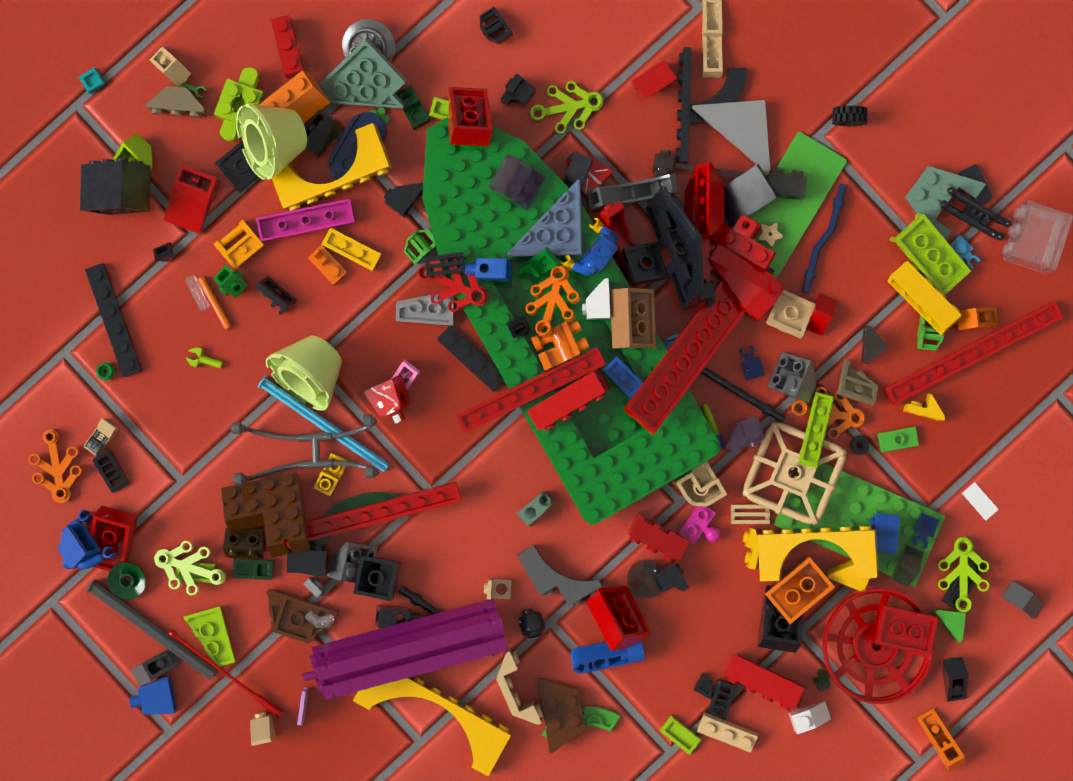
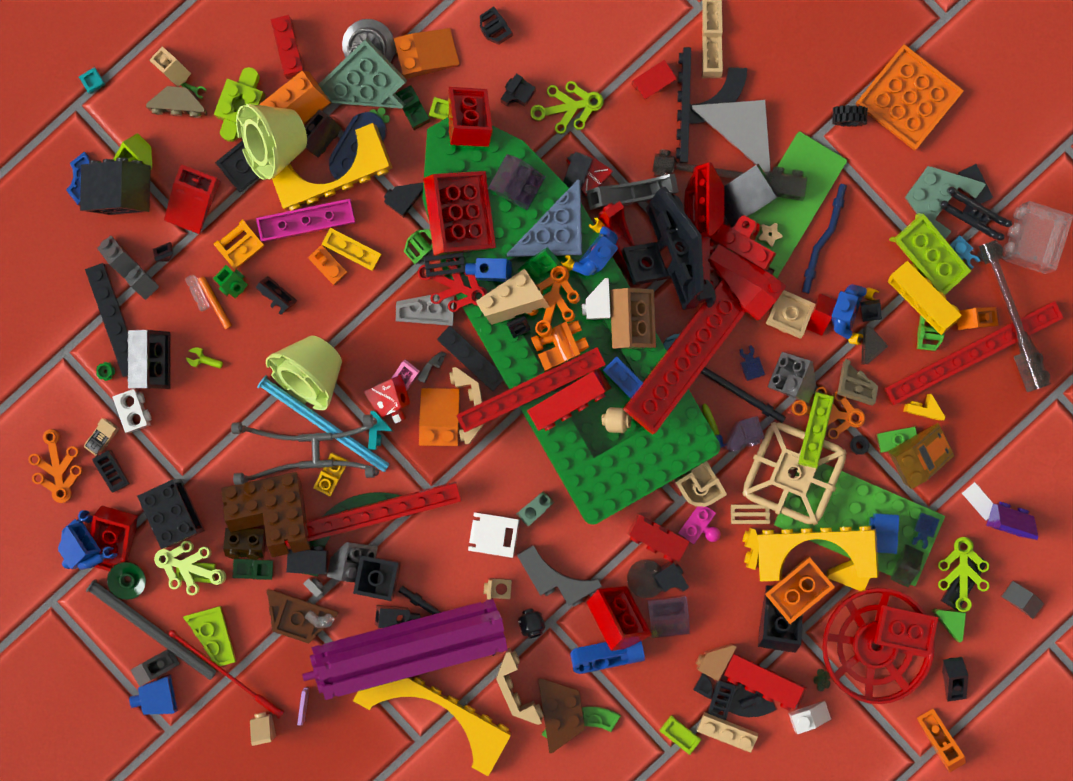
(74, 188): none -> blue tile
(126, 413): none -> white brick
(127, 267): none -> dark grey arch
(148, 359): none -> black slope
(170, 513): none -> black container
(375, 438): none -> teal slope
(426, 52): none -> orange slope
(436, 361): none -> dark grey slope
(438, 417): none -> orange slope
(459, 212): none -> red slope
(460, 380): none -> tan slope
(490, 534): none -> white container
(512, 298): none -> tan wedge
(616, 420): none -> tan head
(668, 616): none -> slope
(715, 661): none -> medium nougat slope
(750, 704): none -> black shield
(846, 311): none -> blue torso
(871, 310): none -> black plate
(909, 97): none -> orange plate
(921, 456): none -> pearl gold slope
(1013, 521): none -> dark purple slope
(1029, 360): none -> clear smoke bar

